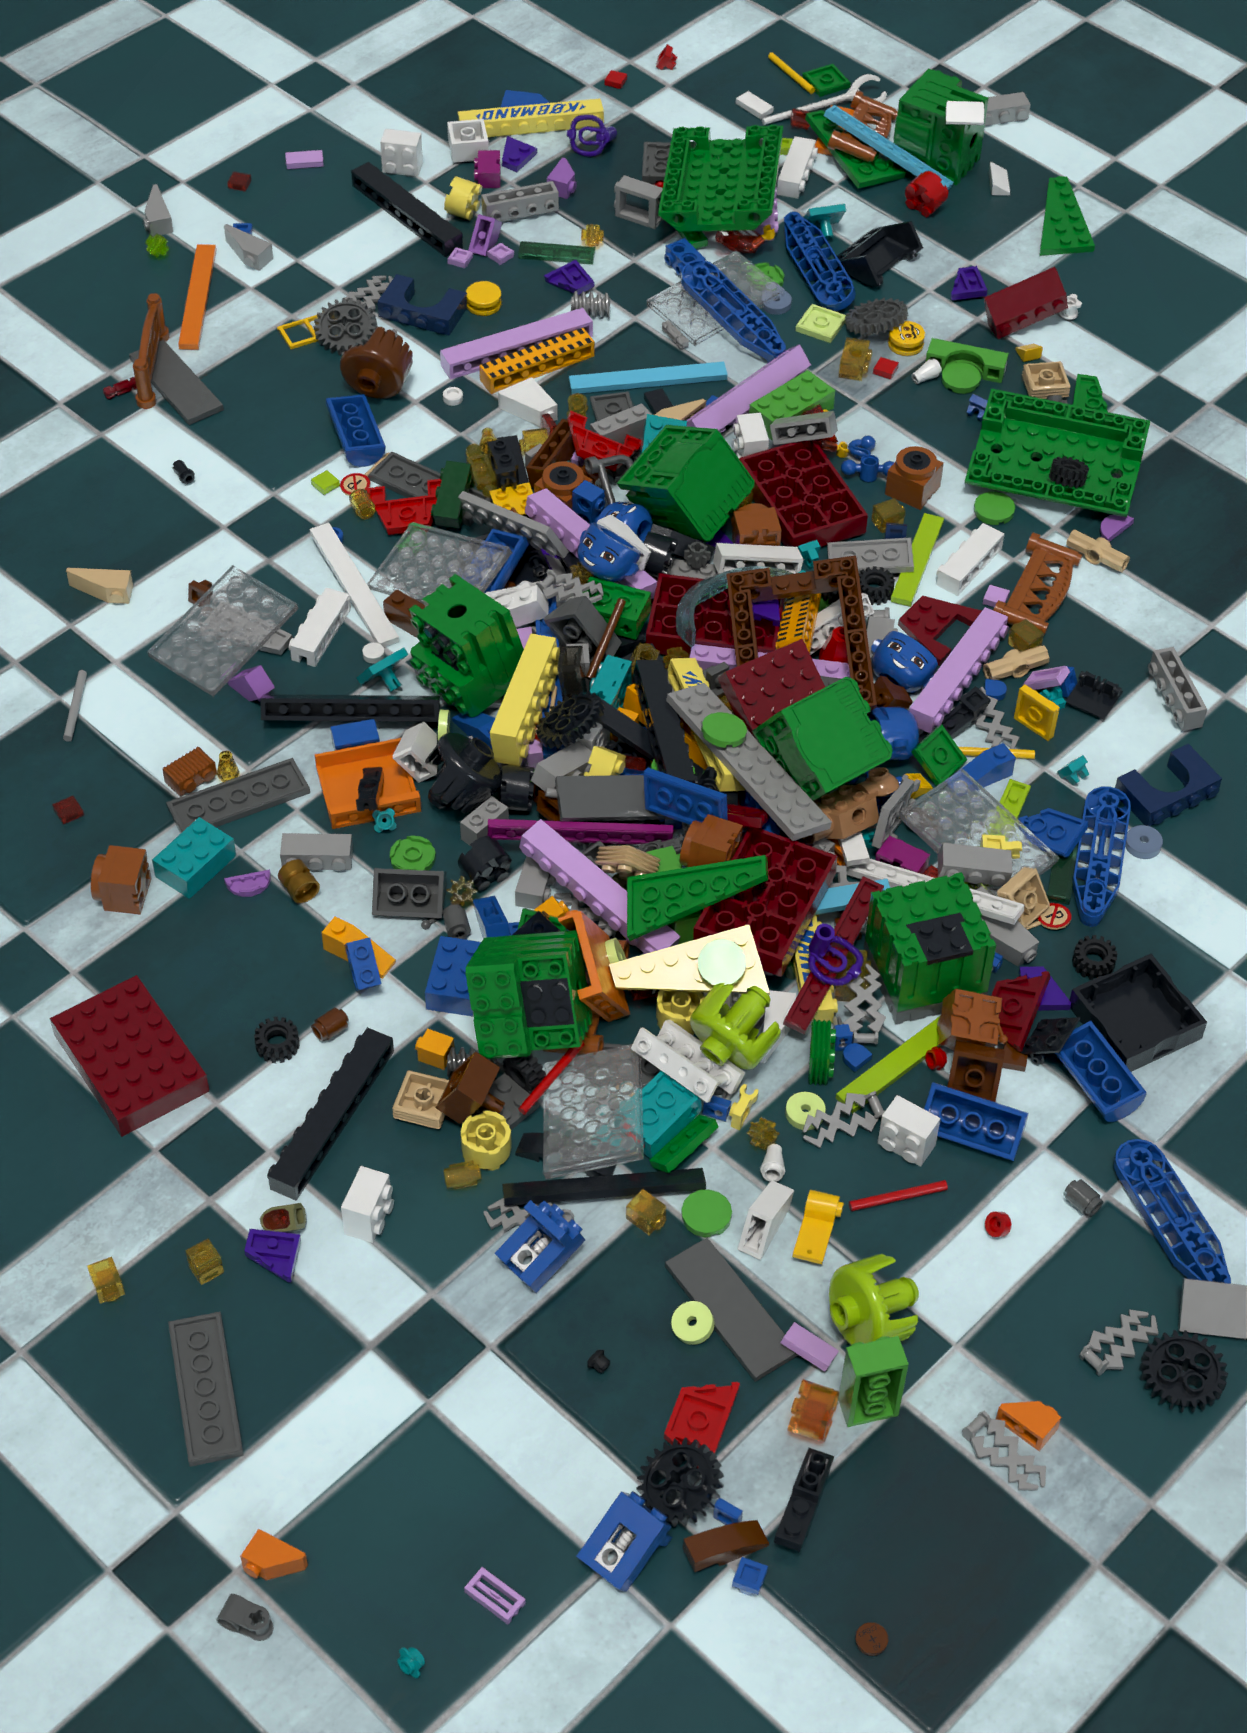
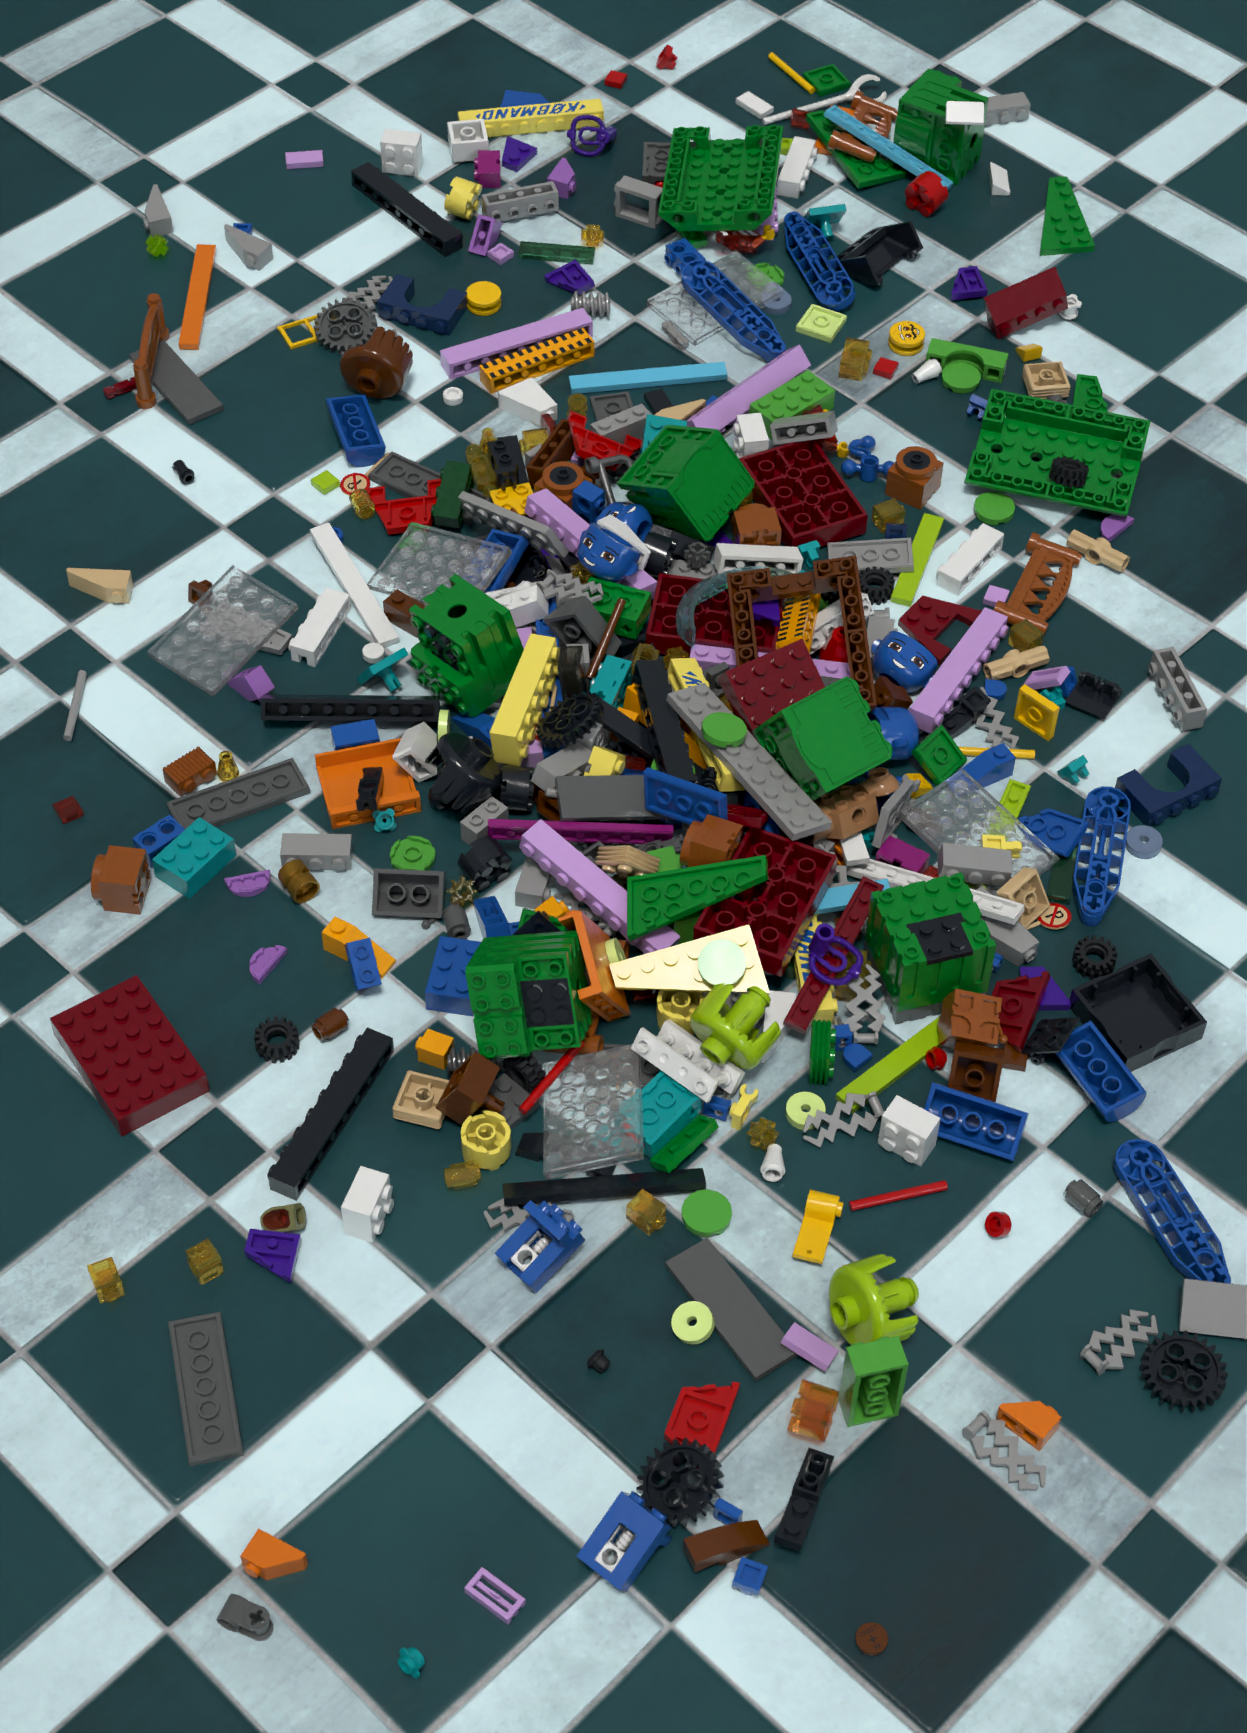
(157, 837): none -> blue brick
(239, 181): clear red tile -> none
(264, 961): none -> medium lavender tile
(460, 257): lavender tile -> none
(765, 1219): white slope -> none
(876, 316): dark grey gear -> none

